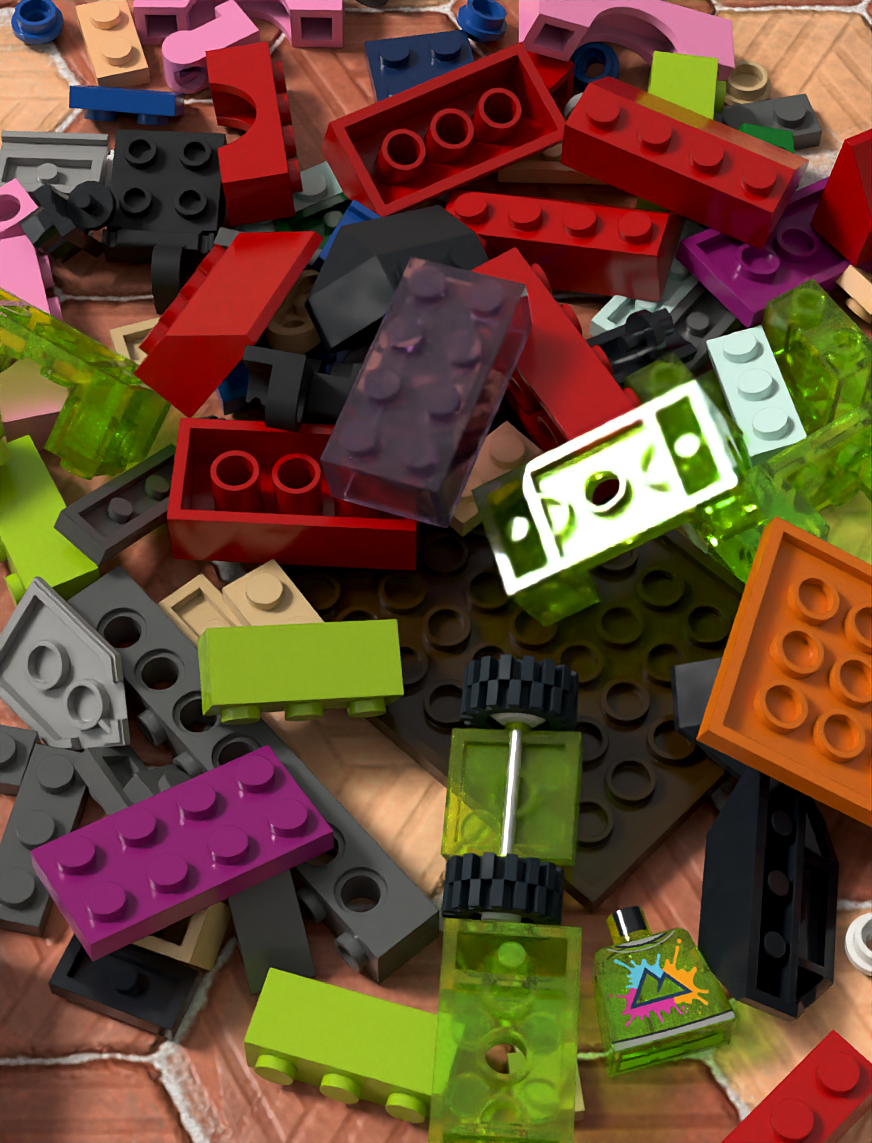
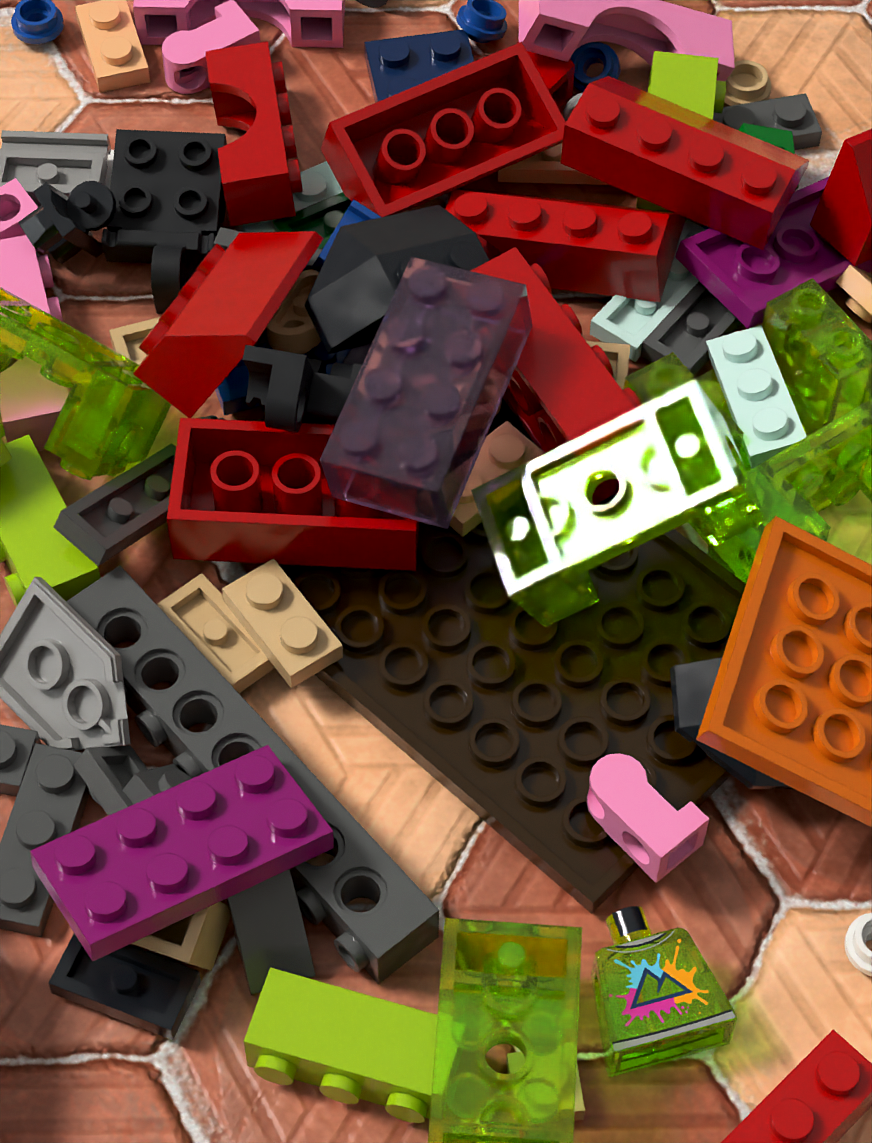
(104, 102): blue plate -> none
(300, 670): lime brick -> none
(512, 792): plate -> none
(641, 342): black hips -> none
(641, 818): none -> bright pink leg
(770, 898): black wedge -> none

